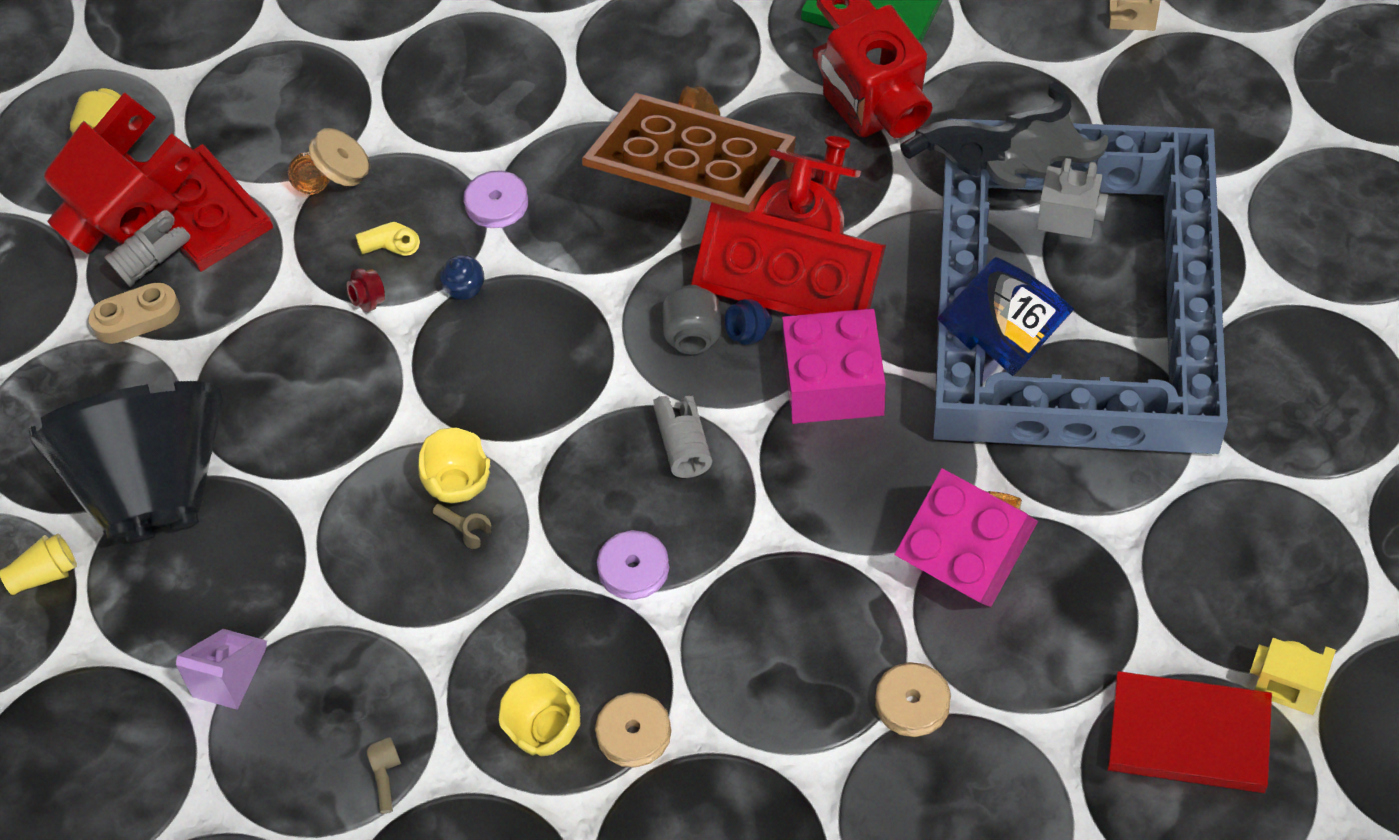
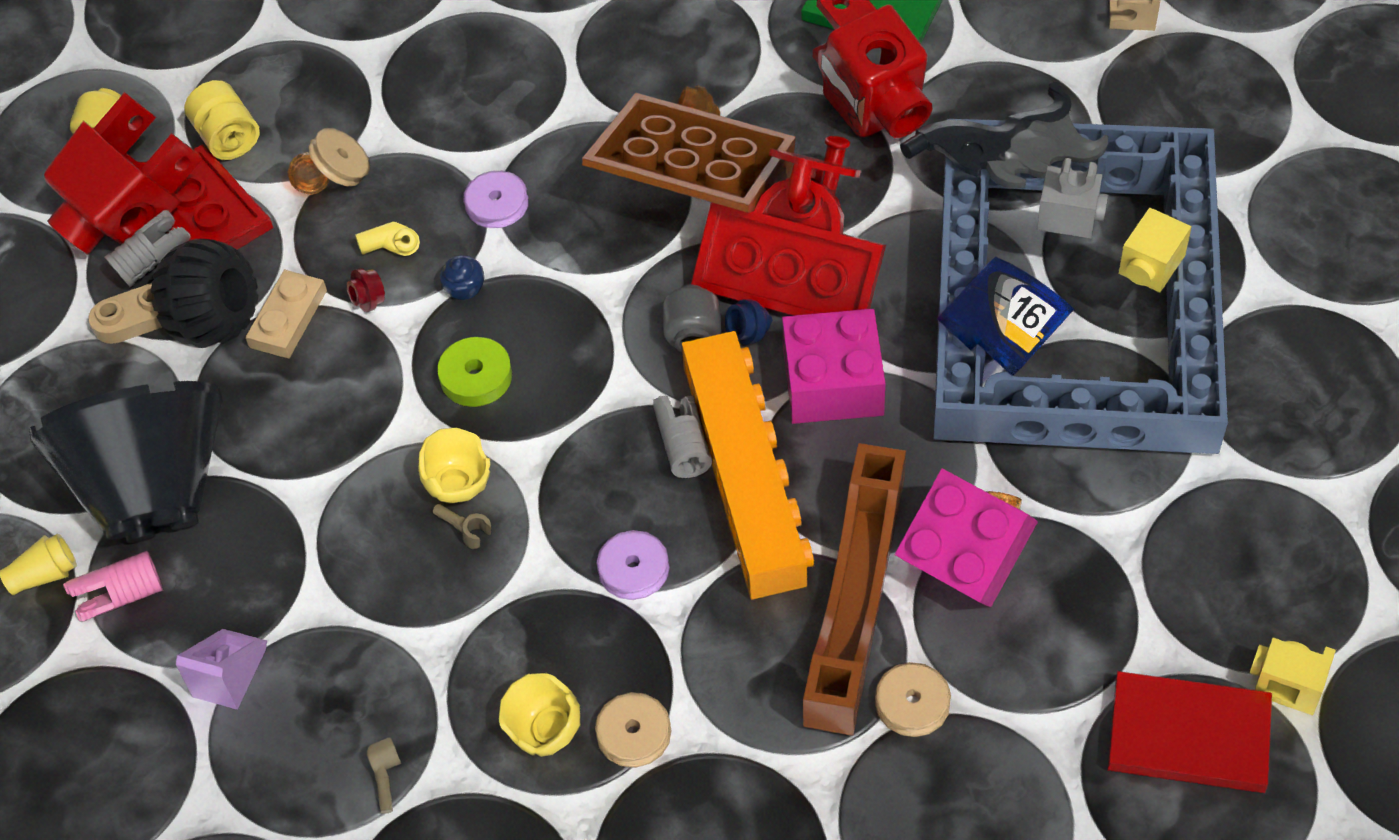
(125, 581): none -> bright pink hinge
(204, 292): none -> black wheel
(221, 120): none -> light yellow wheel
(286, 314): none -> tan plate
(477, 388): none -> lime piece
(745, 466): none -> light orange brick
(856, 591): none -> dark orange arch
(1154, 250): none -> light yellow brick

